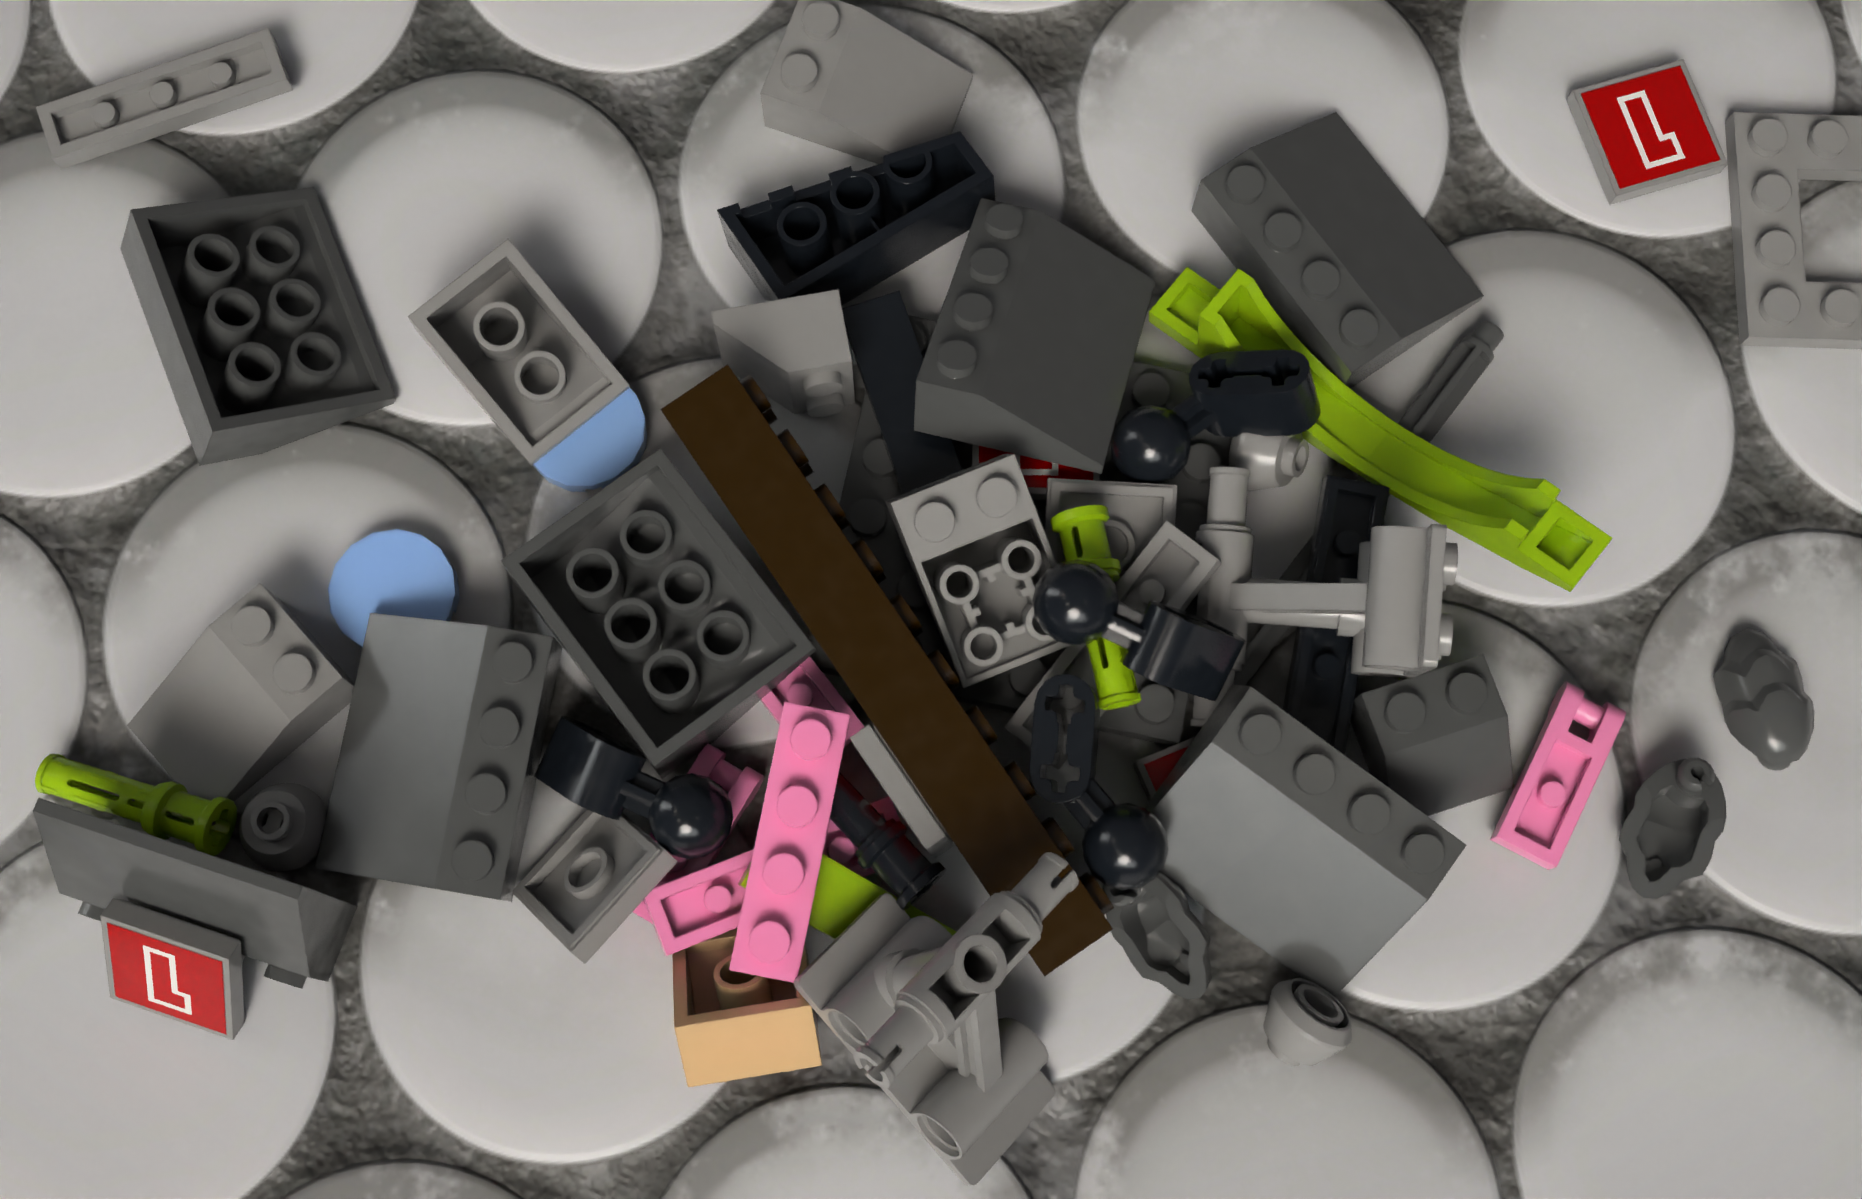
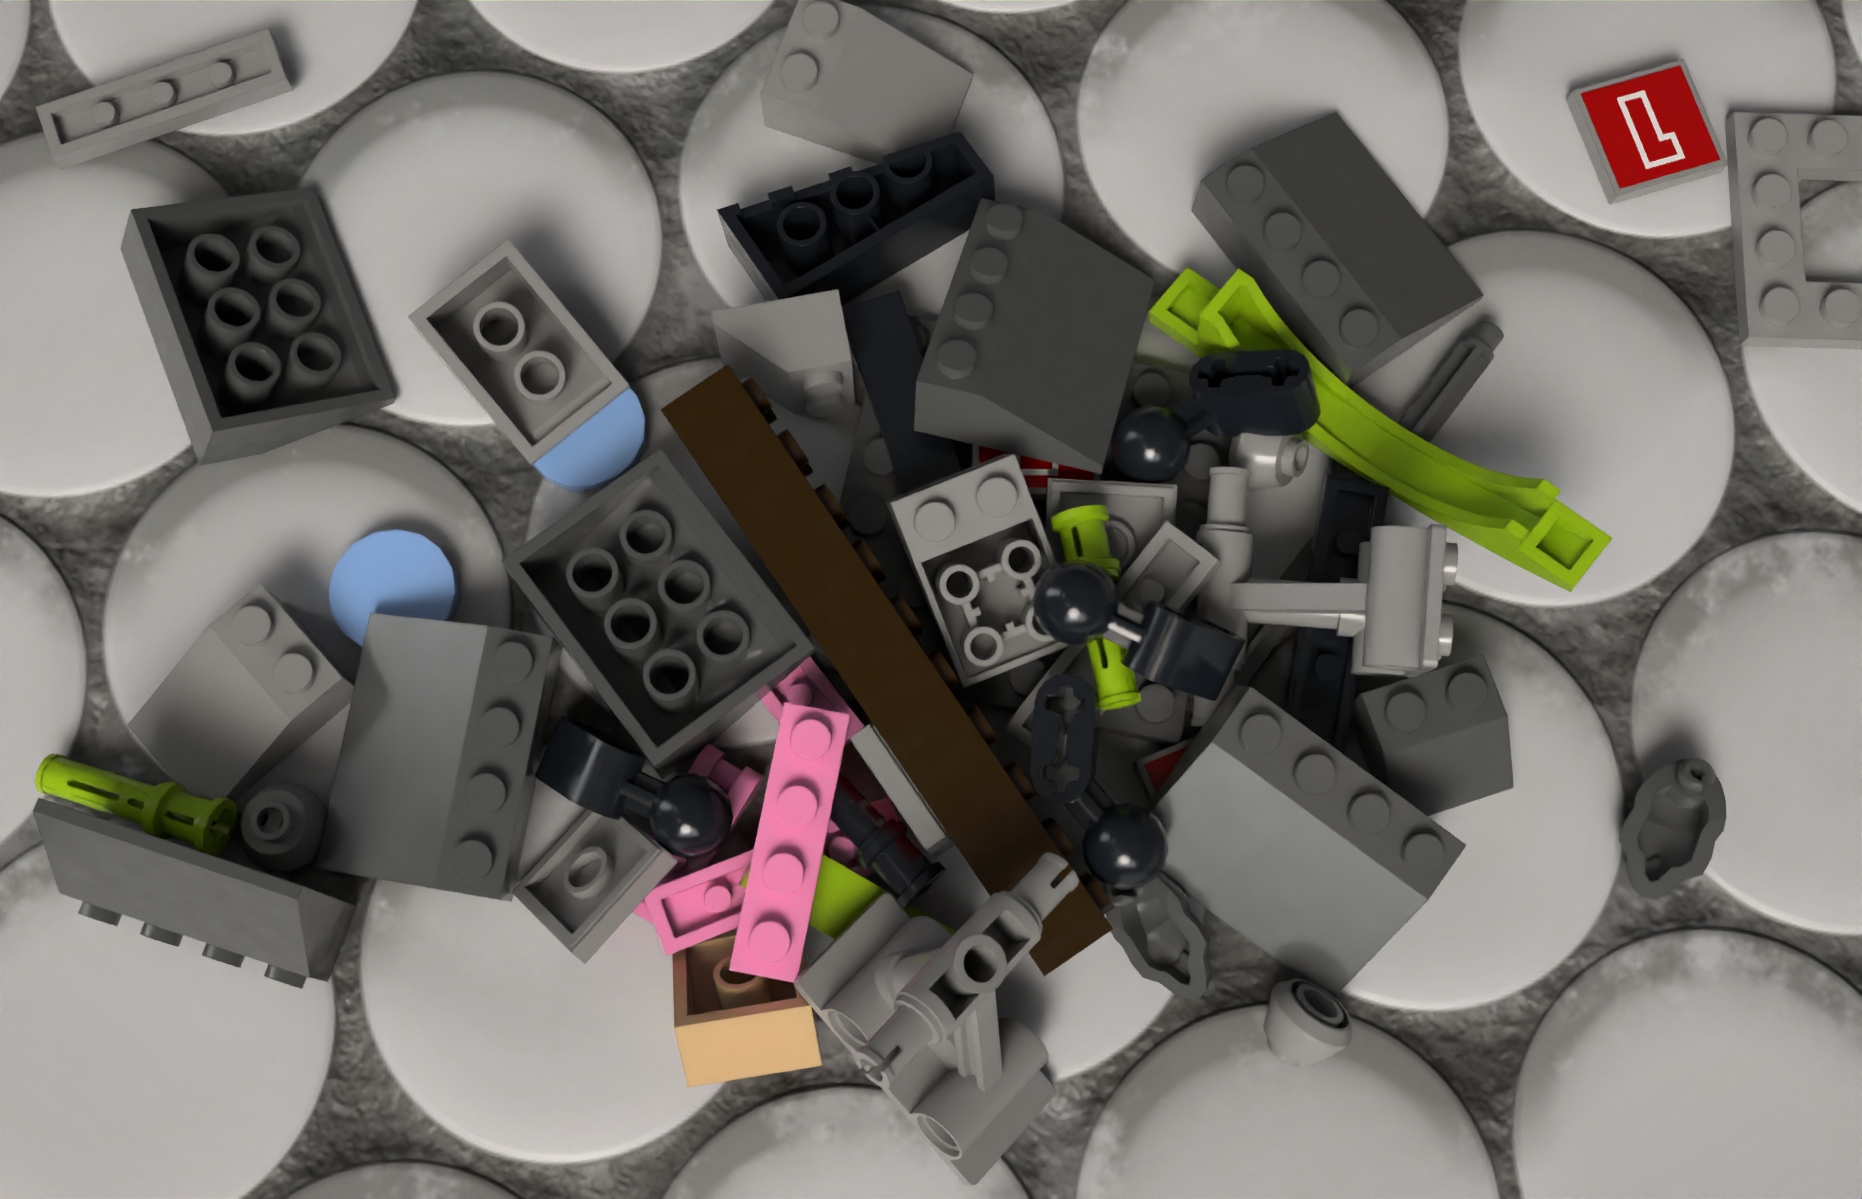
(173, 968): tile -> none
(1558, 777): bright pink plate -> none
(1764, 700): dark grey arm -> none

